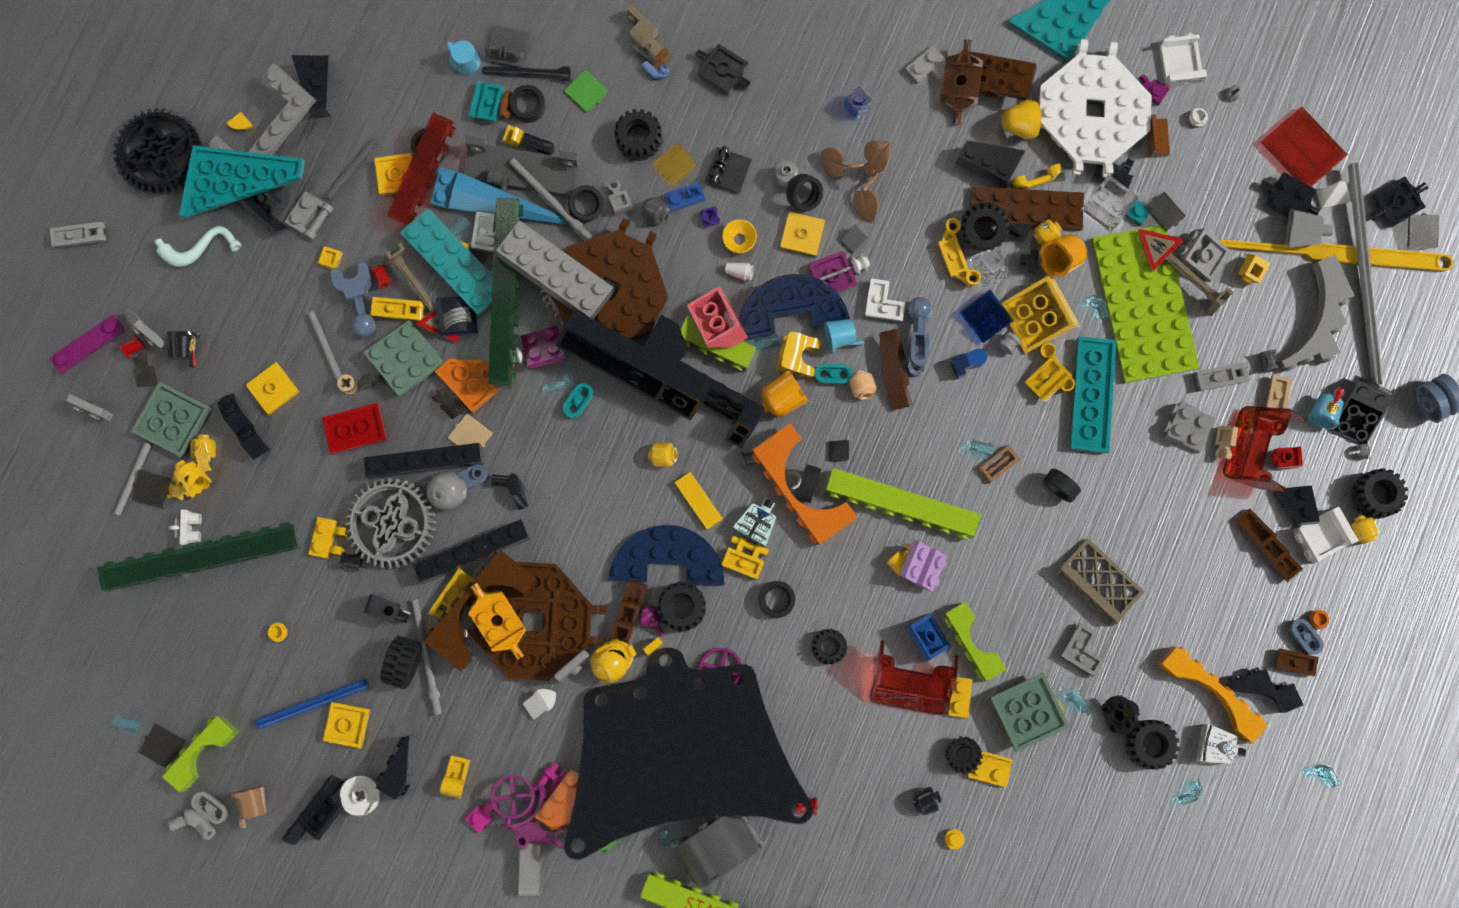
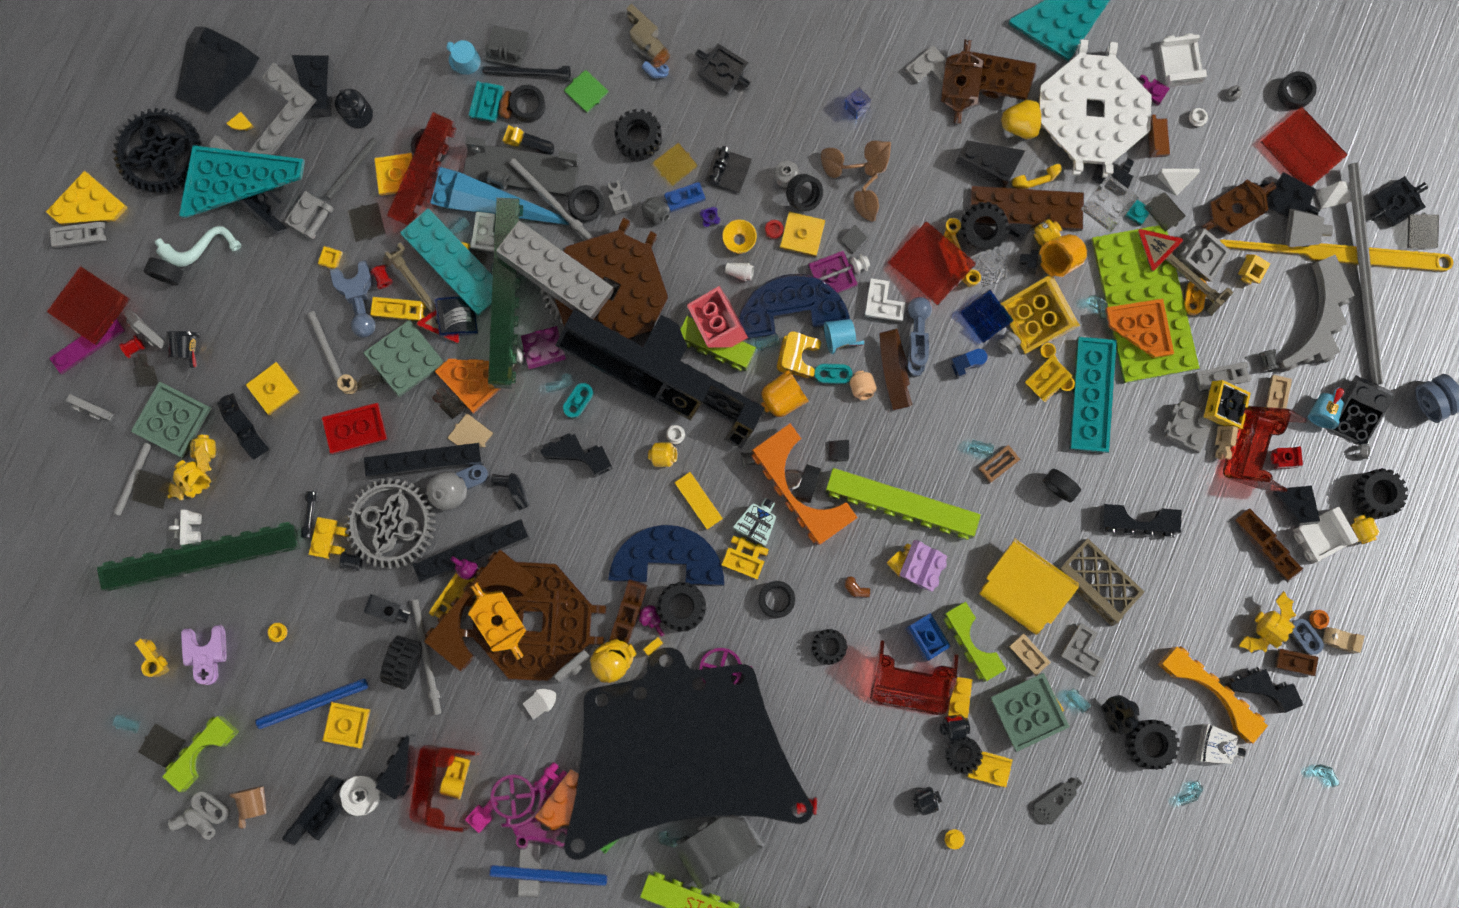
(86, 203): none -> yellow plate
(88, 305): none -> clear red piece
(148, 649): none -> yellow plate
(163, 271): none -> black tyre
(204, 658): none -> lavender piece
(212, 68): none -> black wedge
(311, 498): none -> black bar
(353, 108): none -> black piece
(366, 222): none -> clear smoke piece
(421, 808): none -> clear red windscreen
(465, 568): none -> magenta piece
(548, 875): none -> blue axle
(570, 449): none -> black arch
(675, 434): none -> white plate
(774, 229): none -> red tile
(854, 589): none -> dark orange arm
(932, 263): none -> clear red piece
(955, 727): none -> black head
(1028, 587): none -> yellow piece
(1029, 654): none -> tan plate
(1052, 808): none -> dark grey piece
(1116, 518): none -> black arch
(1143, 325): none -> orange plate
(1177, 179): none -> white slope
(1194, 297): none -> light orange plate
(1226, 404): none -> piece
(1247, 195): none -> reddish brown plate
(1272, 626): none -> yellow helmet
(1305, 79): none -> black tyre
(1343, 640): none -> tan leg

